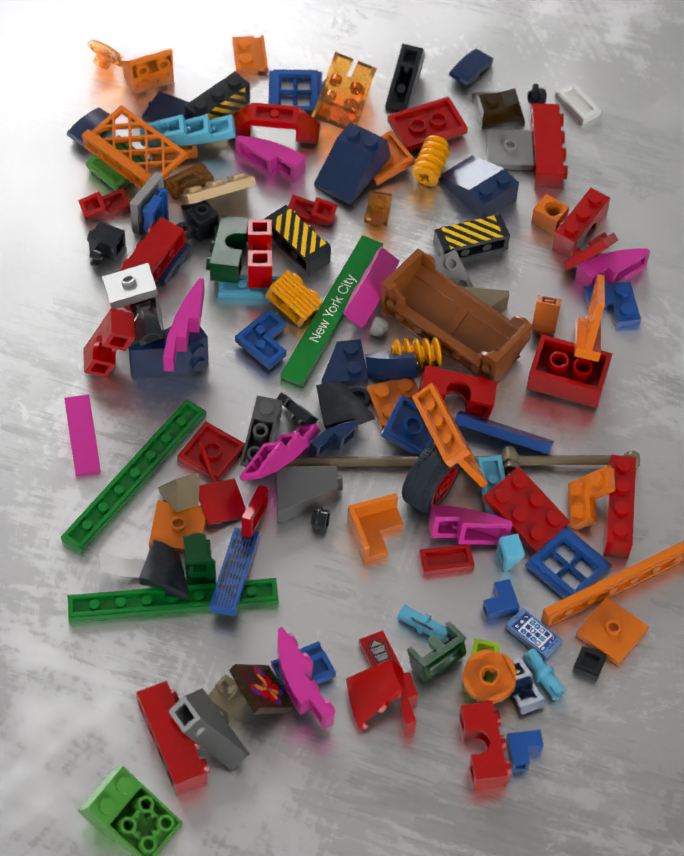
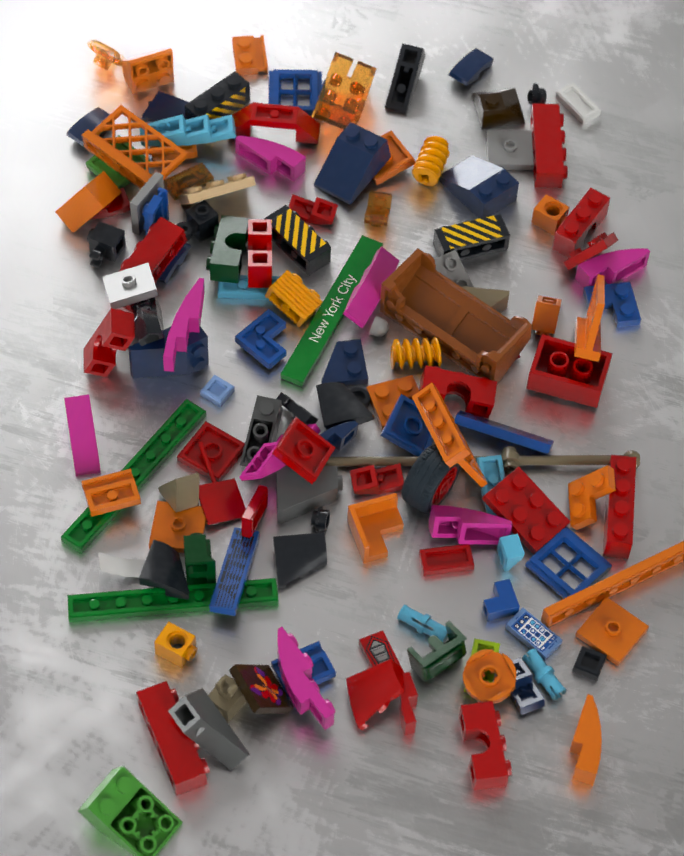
(88, 201): none -> orange panel
(111, 492): none -> orange plate
(174, 635): none -> light orange brick
(217, 391): none -> light blue tile
(298, 556): none -> black slope
(303, 450): none -> red tile
(377, 481): none -> red slope
(391, 367): dark blue slope -> none
(426, 120): red plate -> none
(520, 745): blue piece -> none
(587, 743): none -> orange slope

